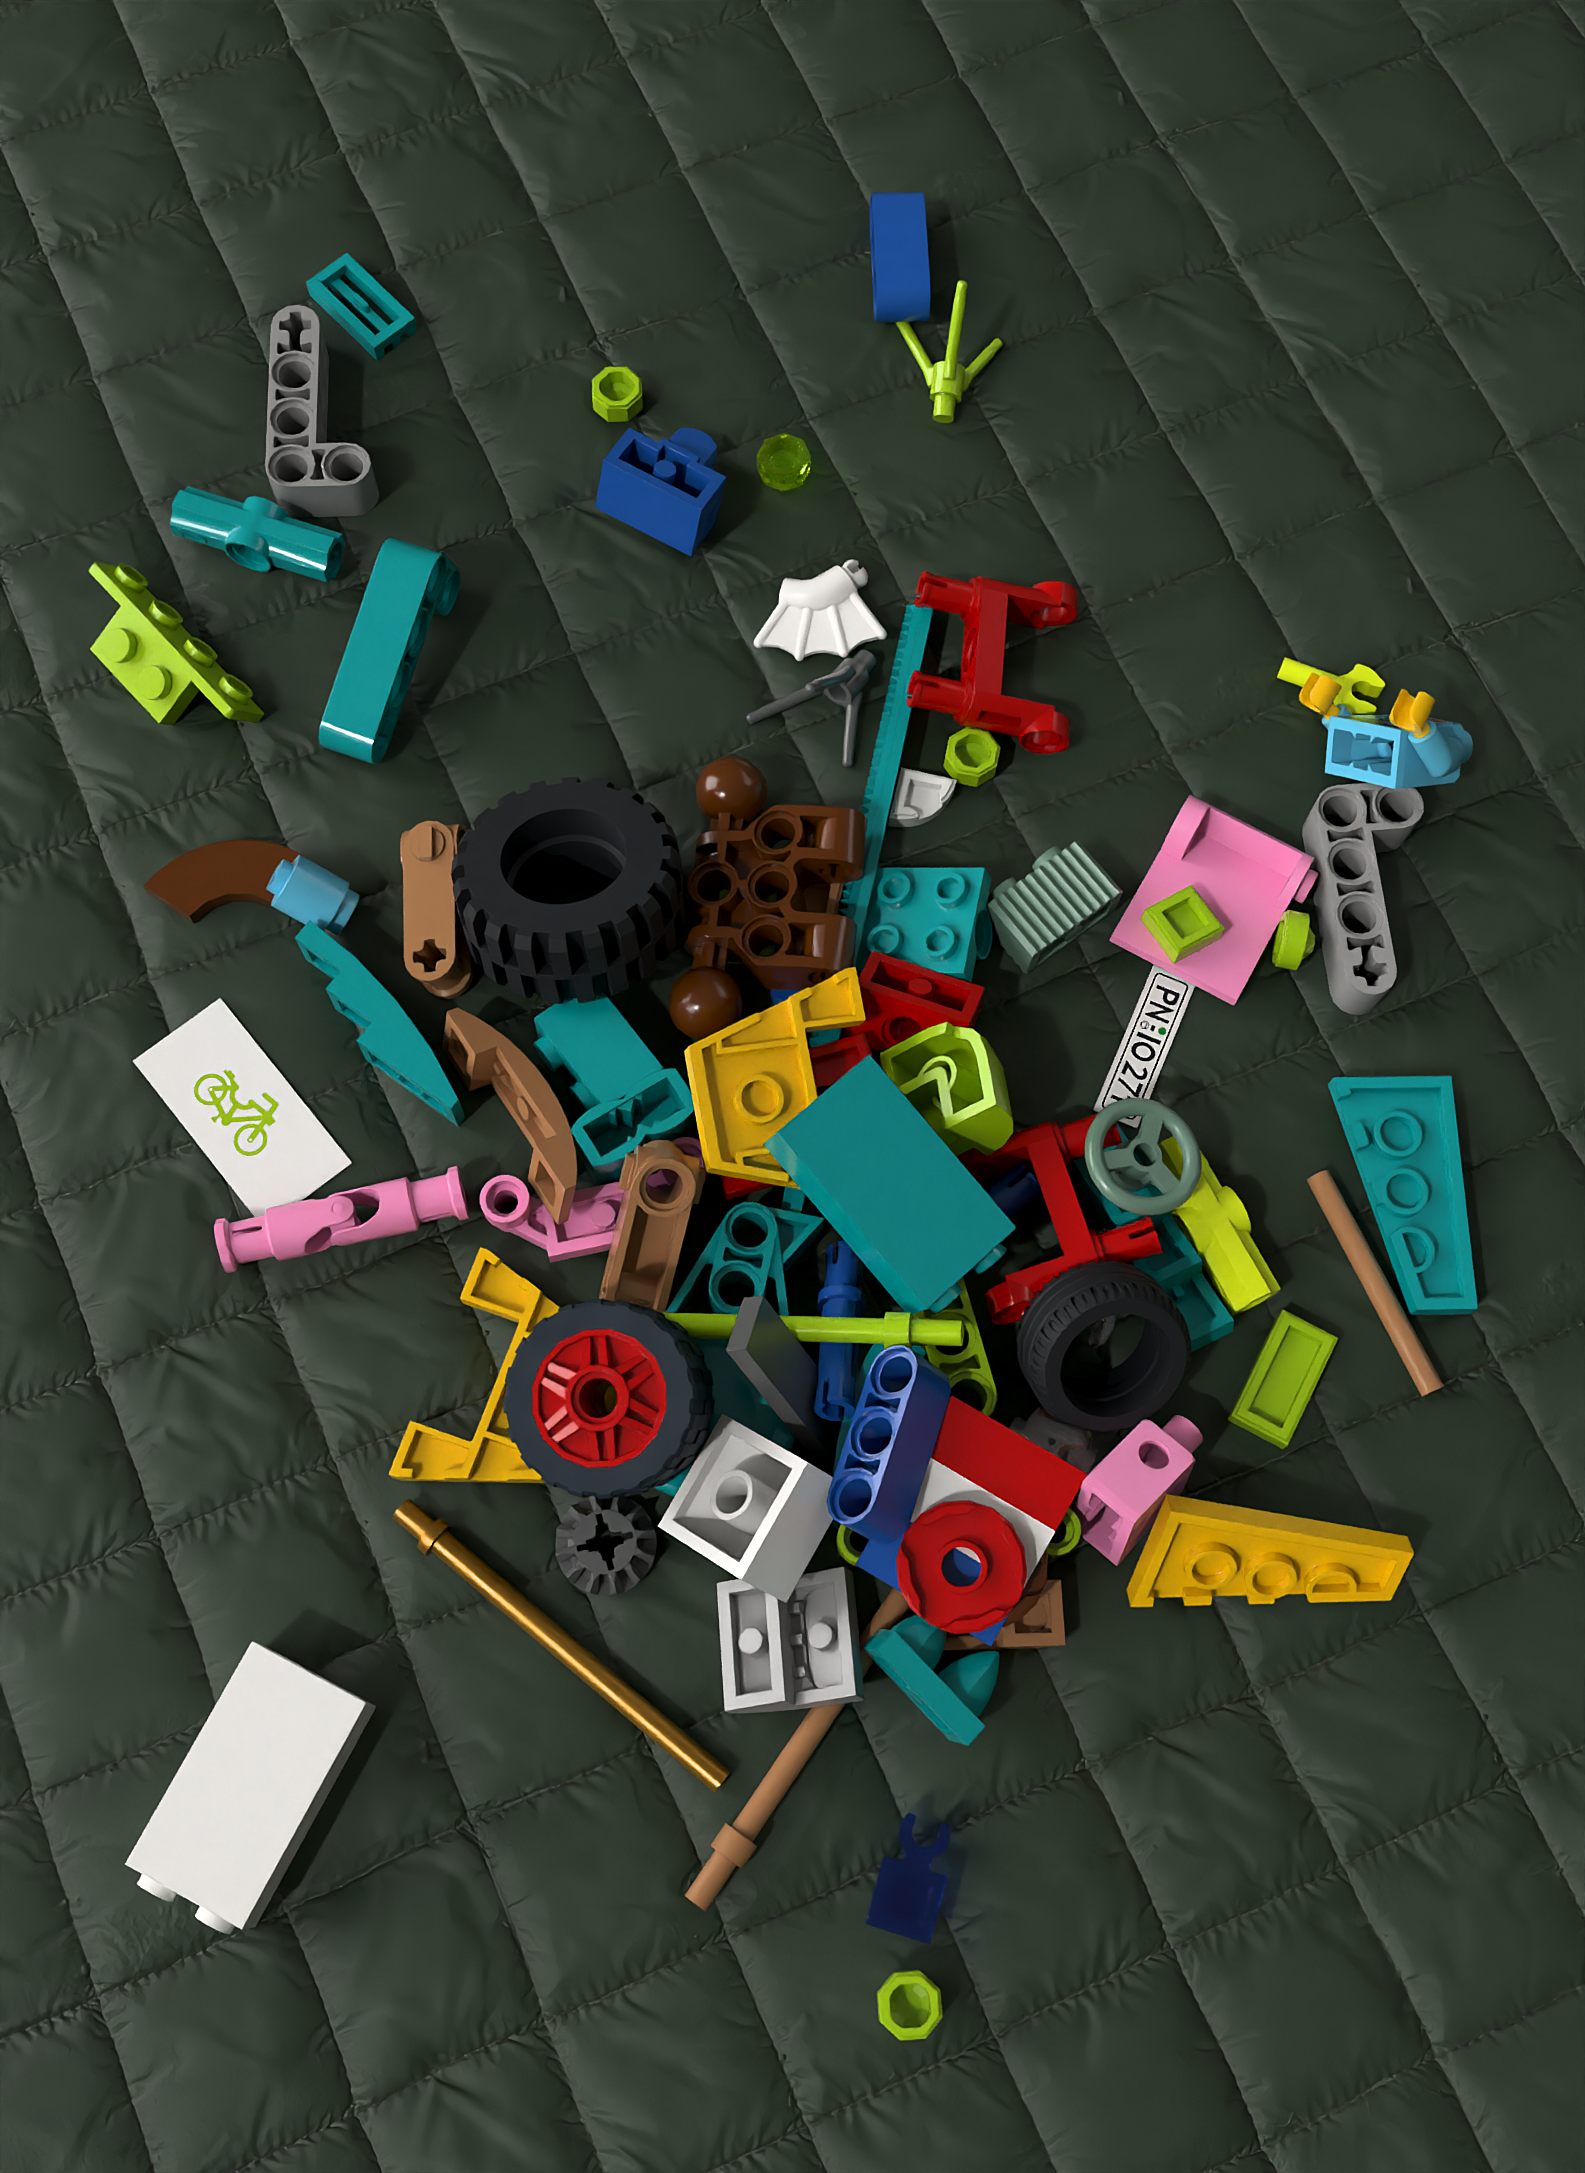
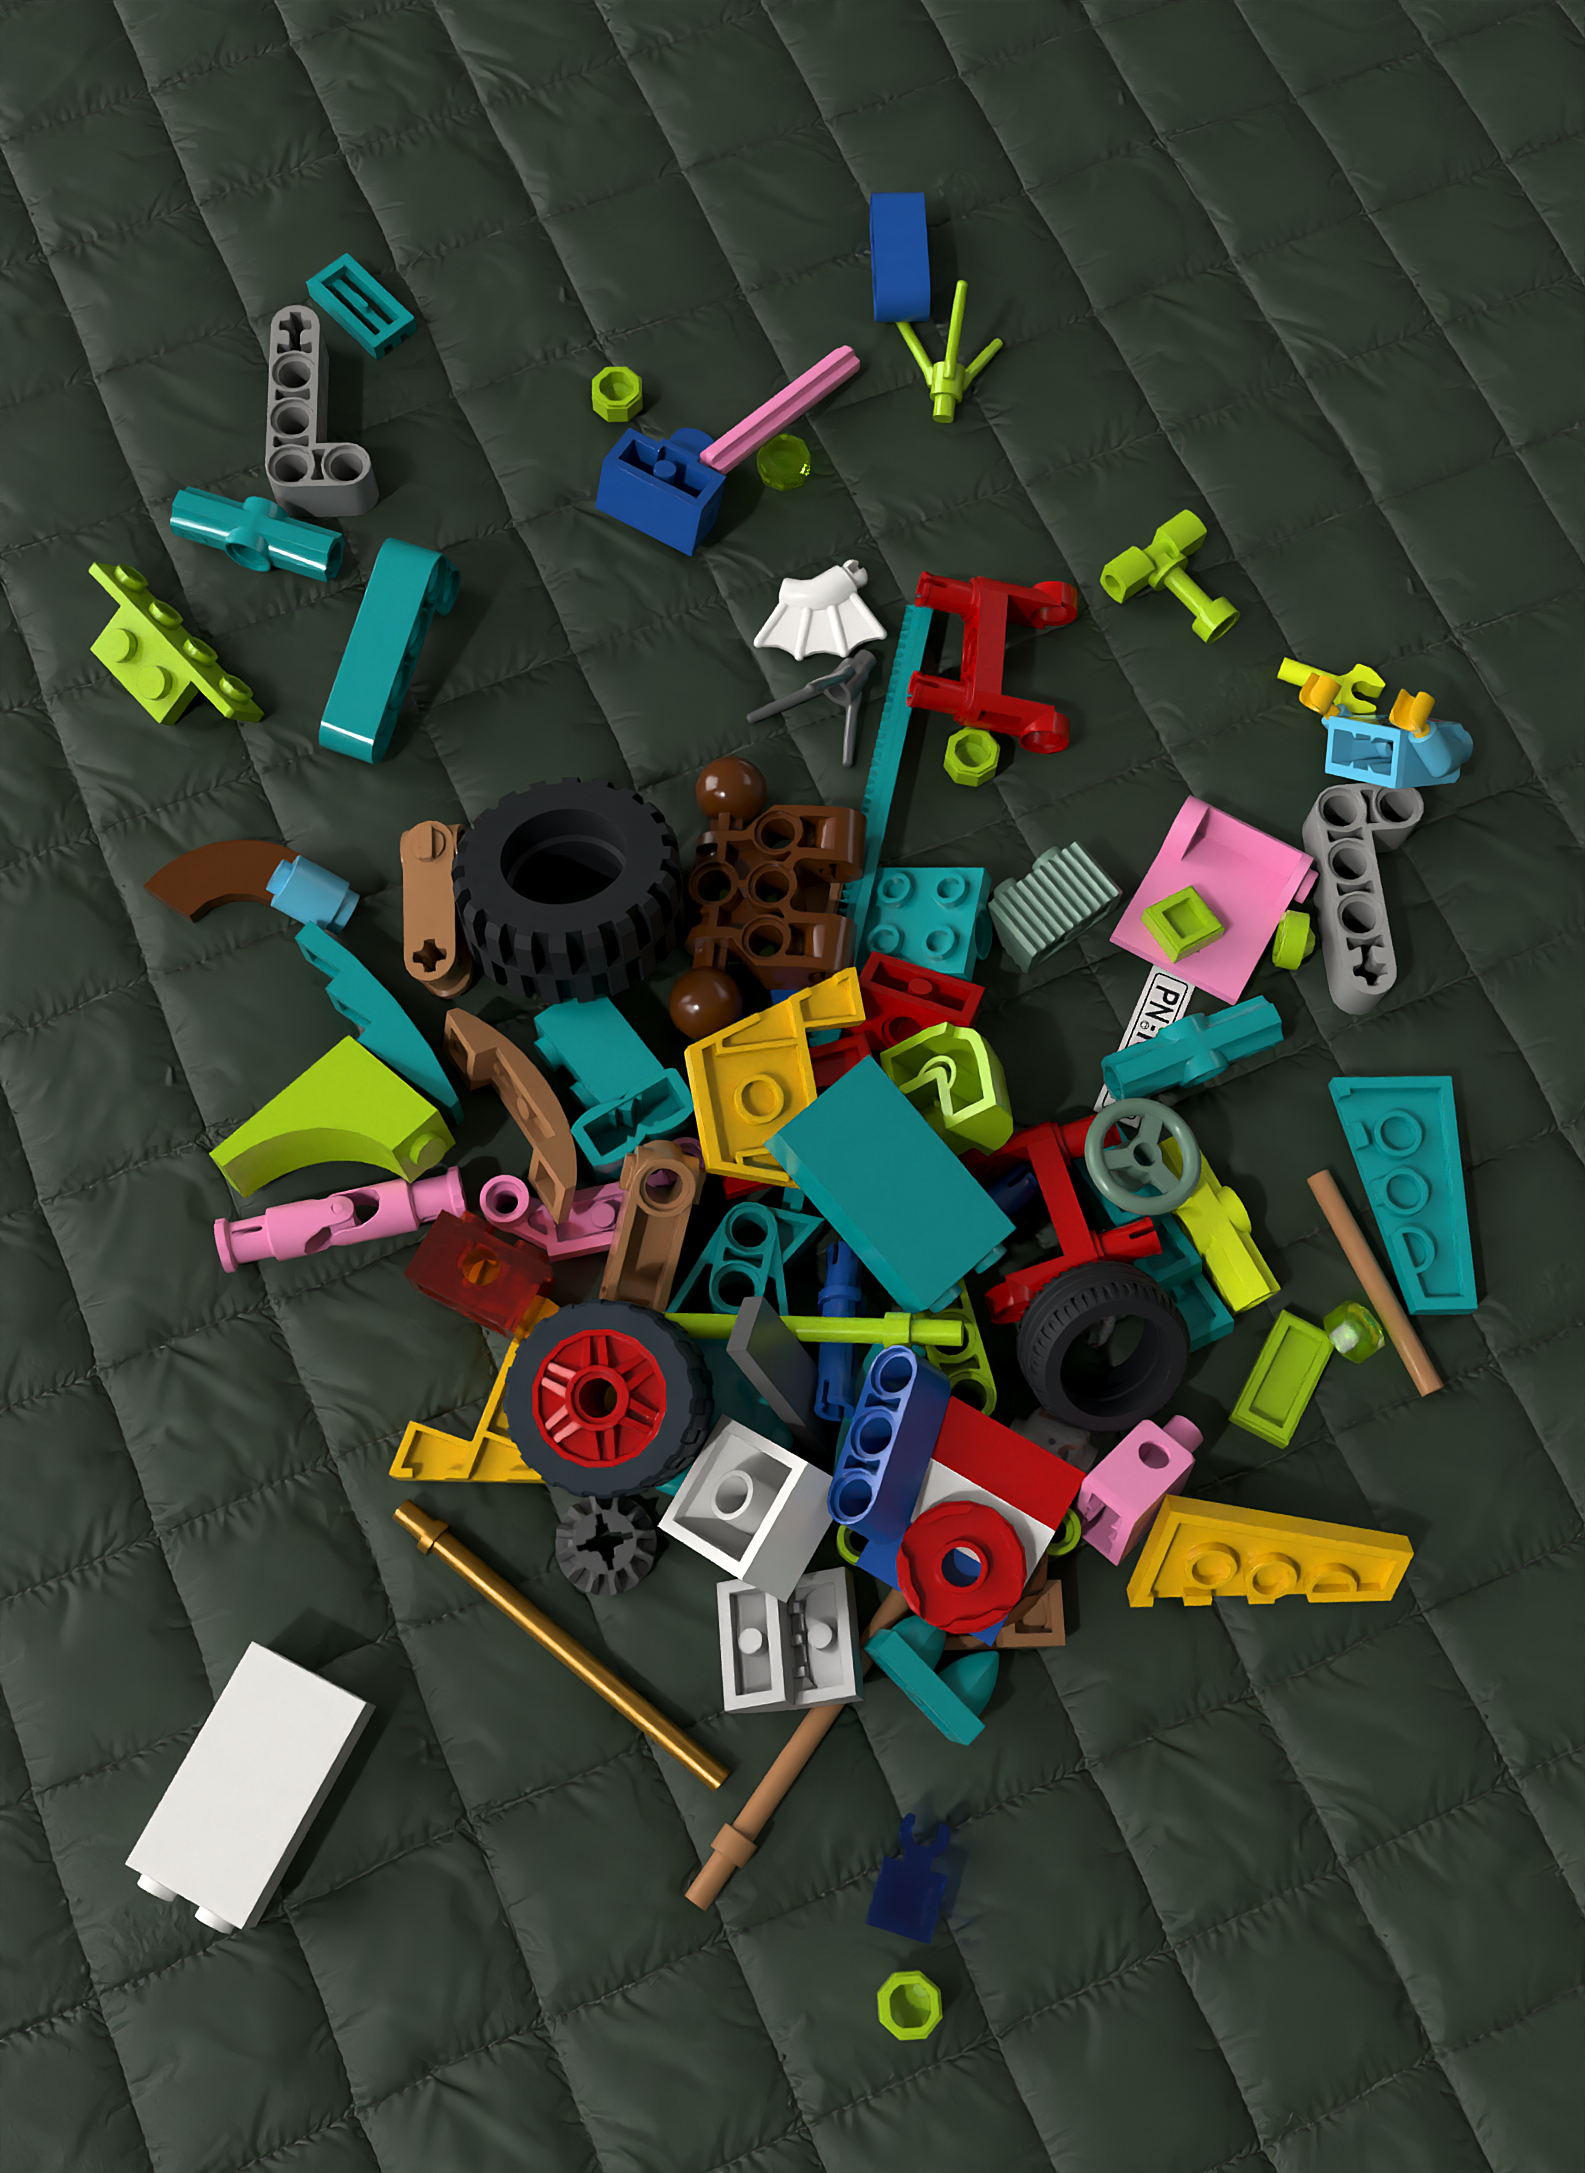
(241, 1111): white sticker -> none
(337, 1111): none -> lime arch
(504, 1305): none -> clear red brick
(780, 410): none -> bright pink axle
(919, 798): white tile -> none
(1163, 567): none -> lime bar
(1192, 1050): none -> teal piece
(1353, 1331): none -> clear neon green tile

